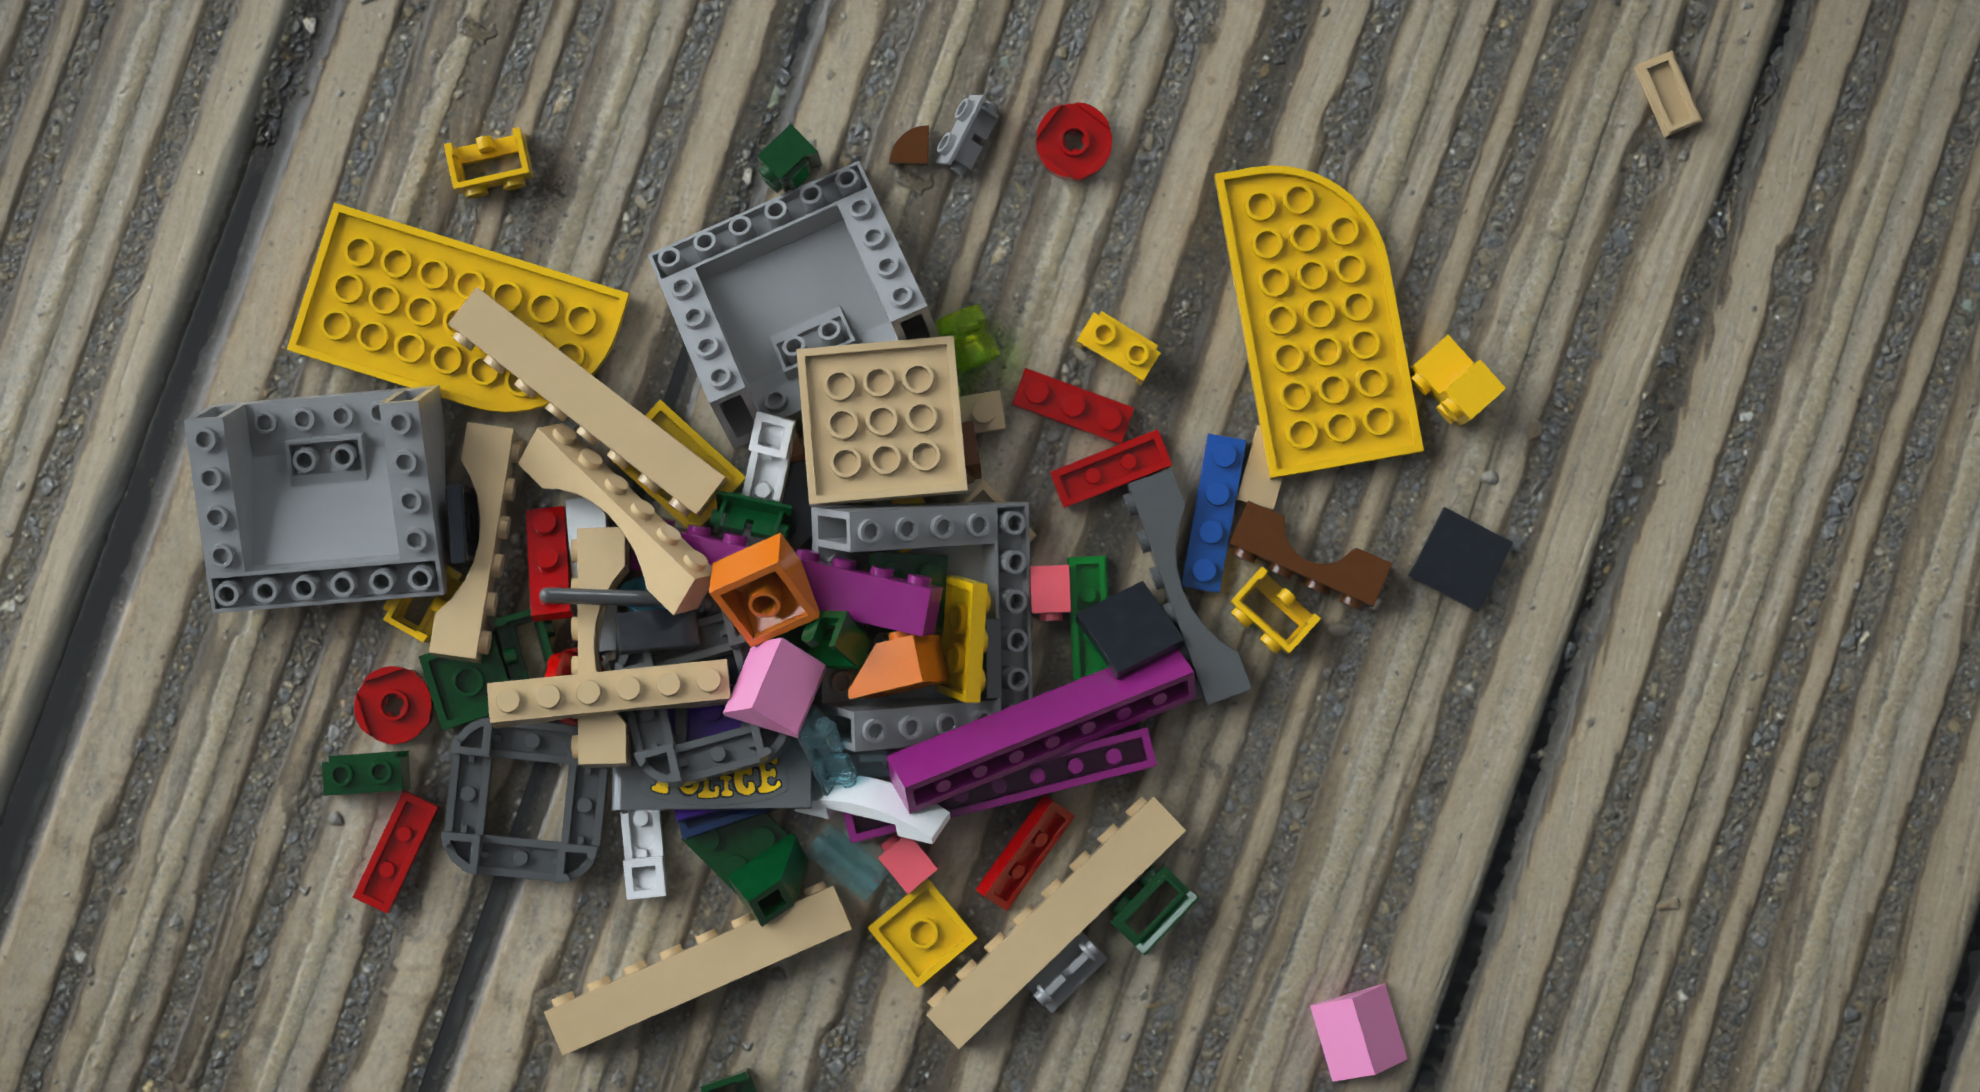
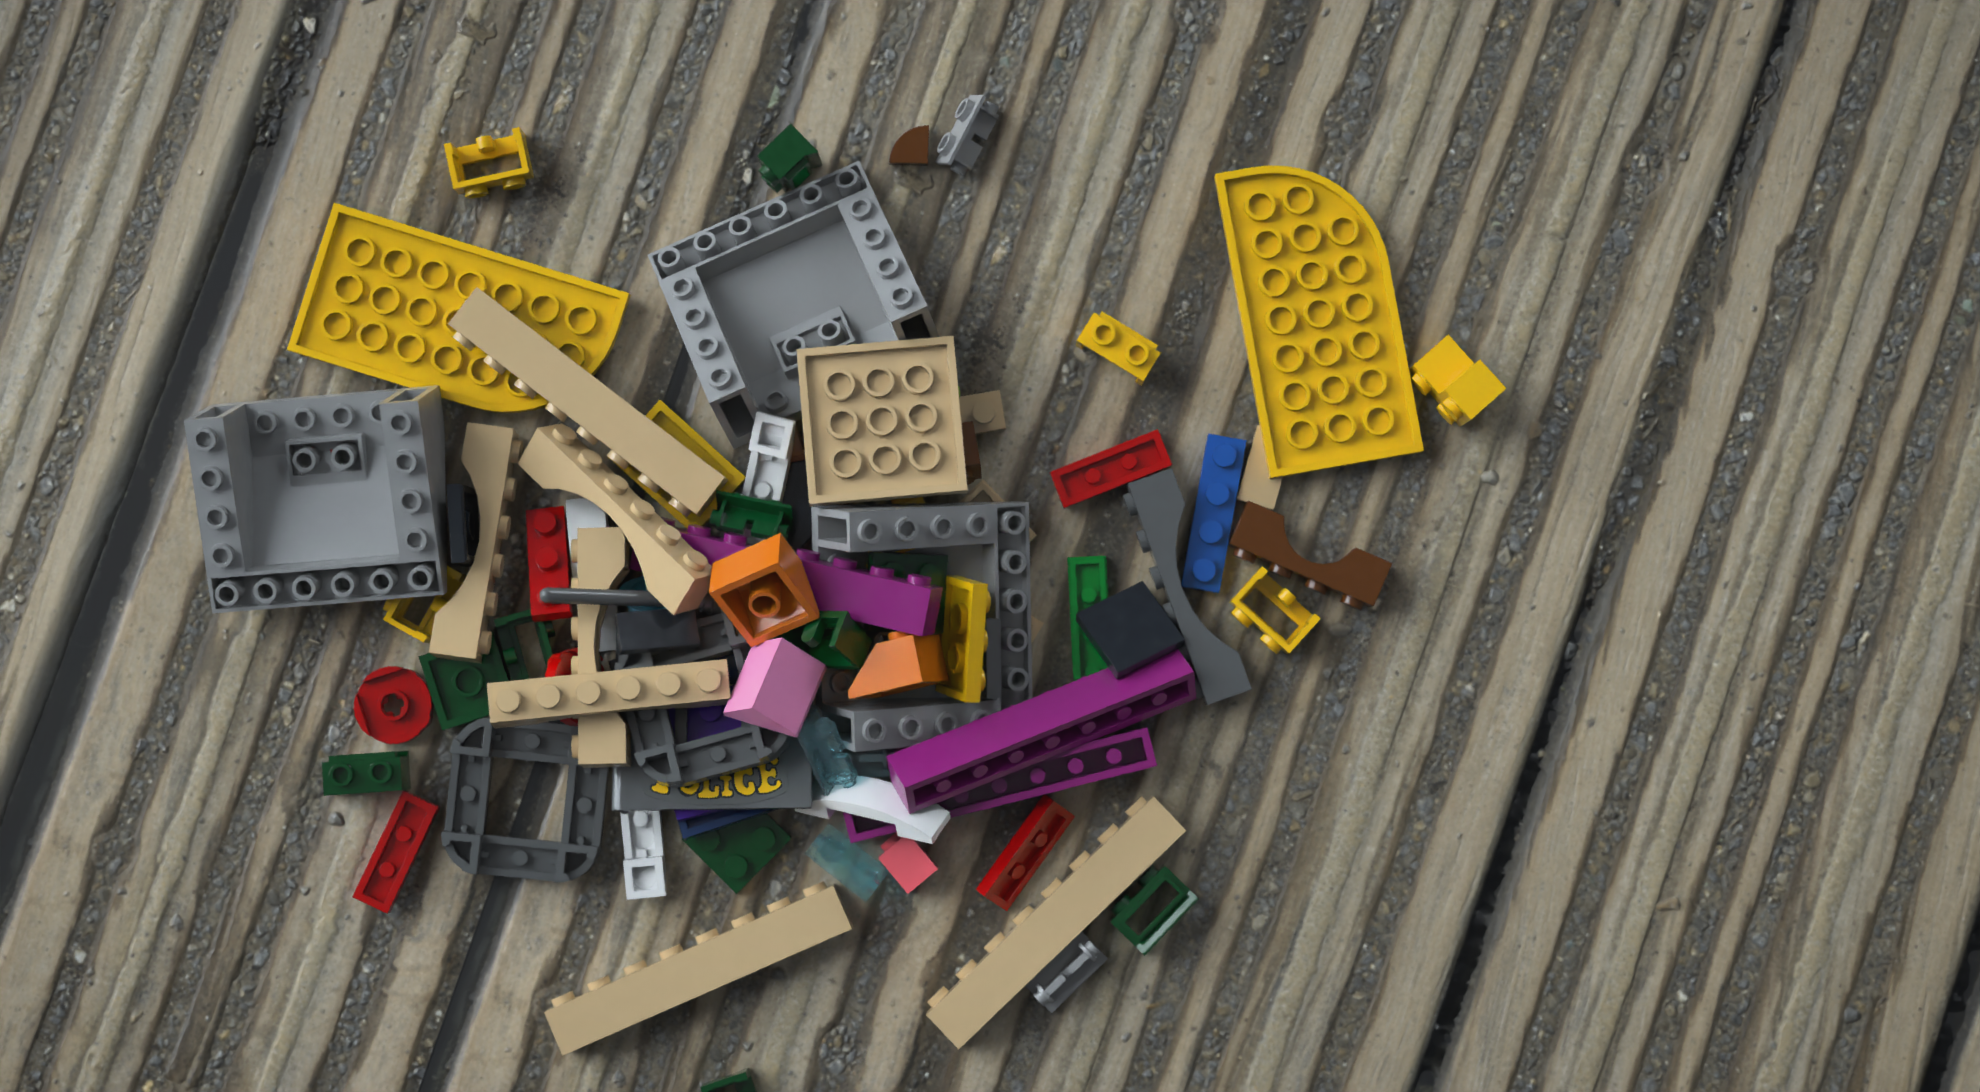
(771, 880): dark green slope -> none
(922, 933): yellow plate -> none
(971, 341): clear neon green wheel -> none
(1050, 591): coral brick -> none
(1070, 119): red plate -> none
(1072, 406): red plate -> none
(1359, 1033): bright pink slope -> none
(1460, 559): black tile -> none
(1668, 94): tan tile -> none

